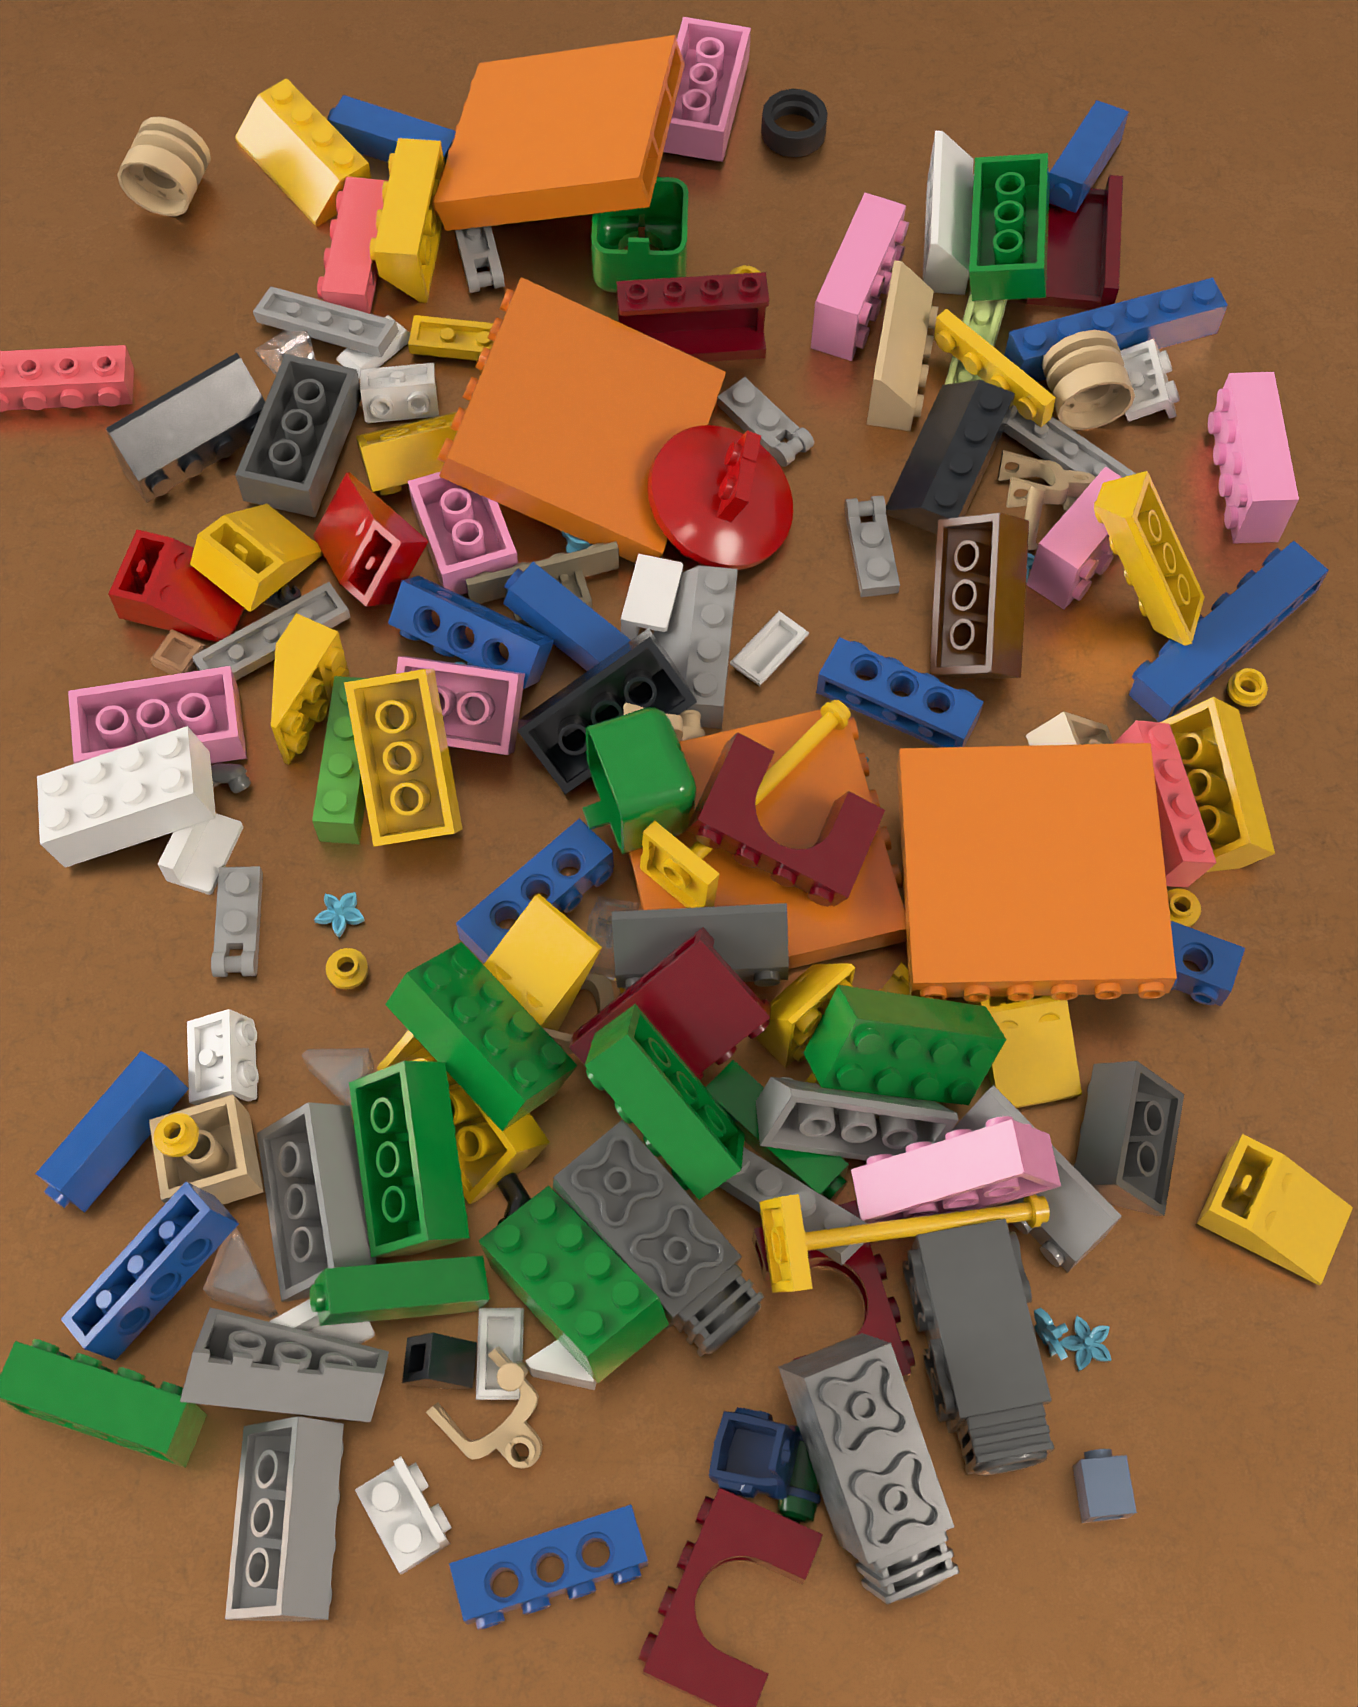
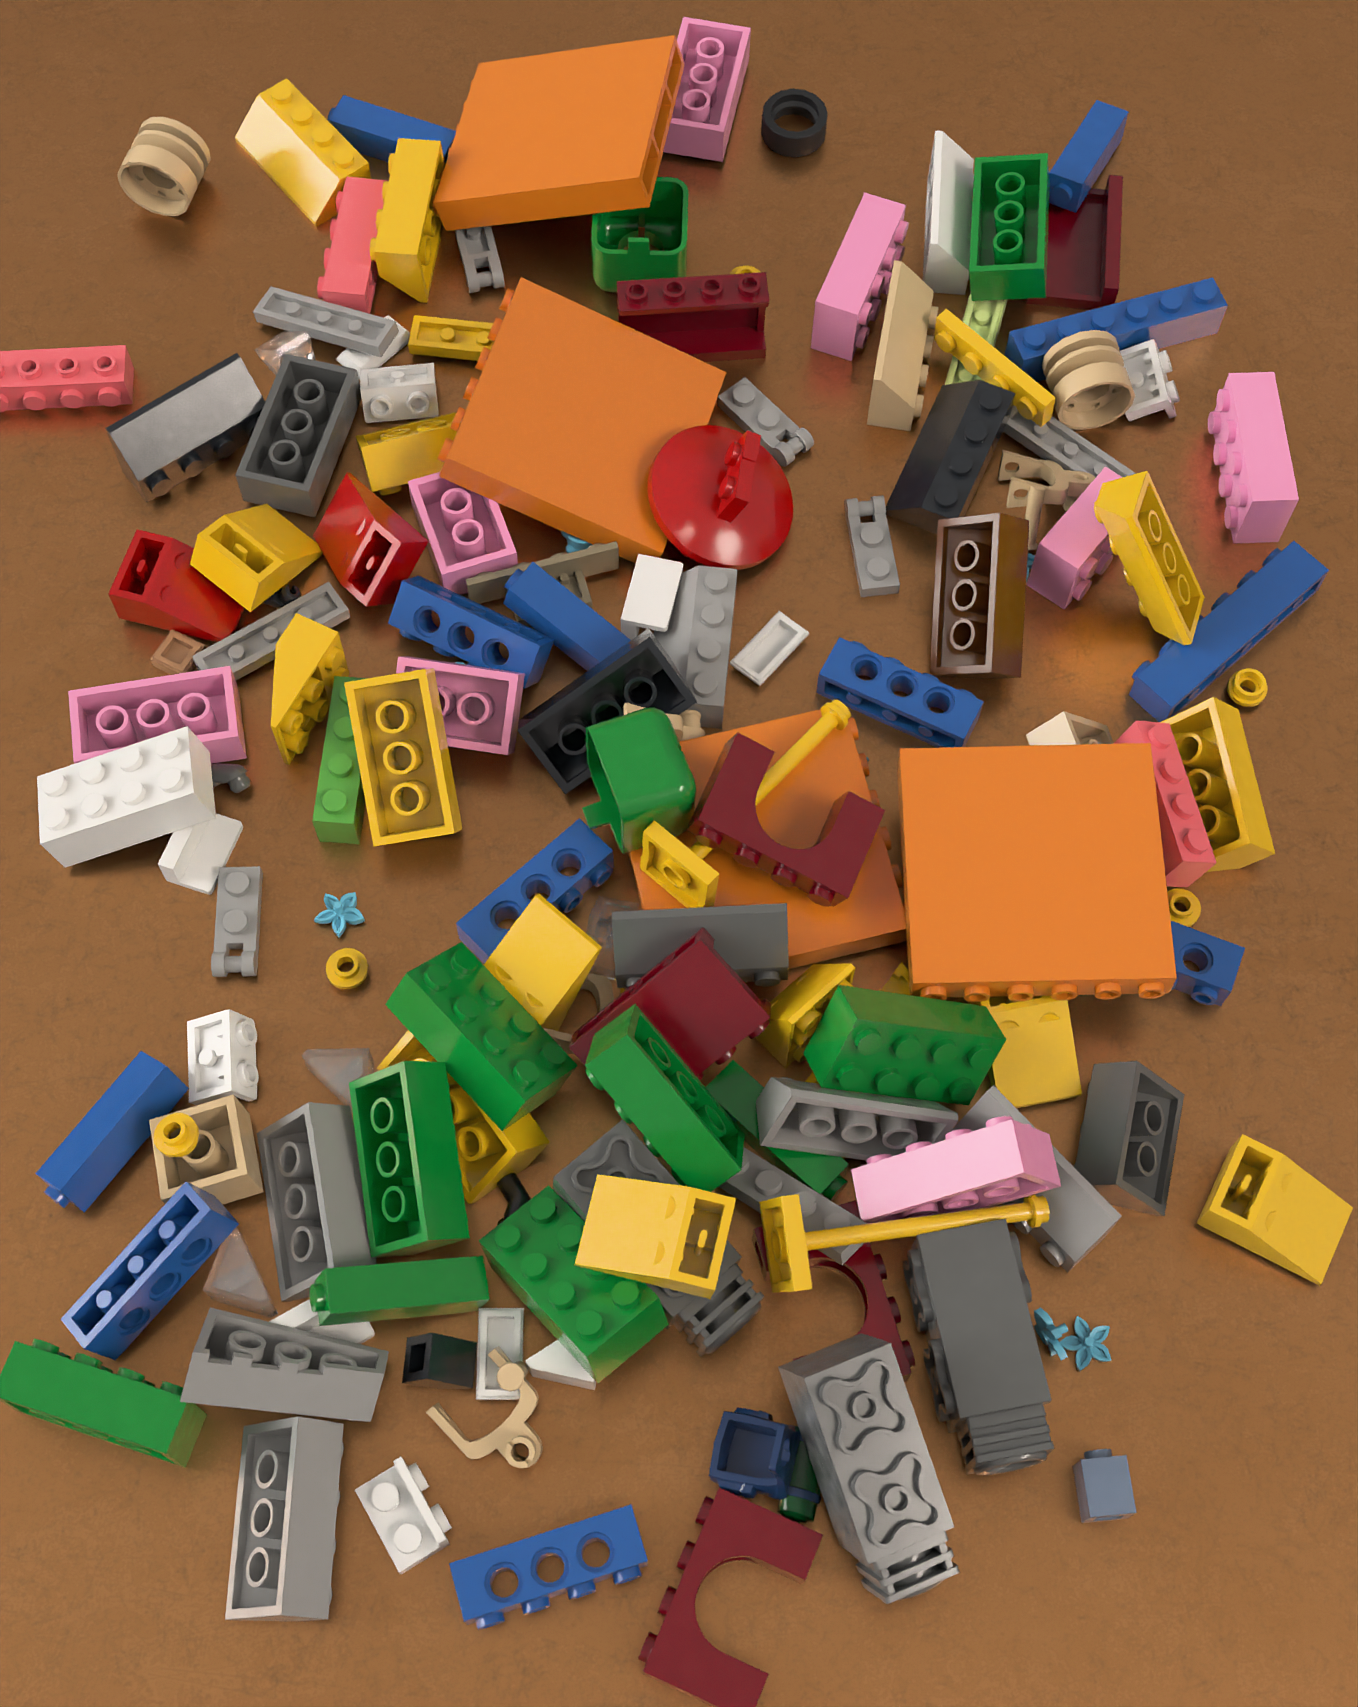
(656, 1233): none -> yellow slope

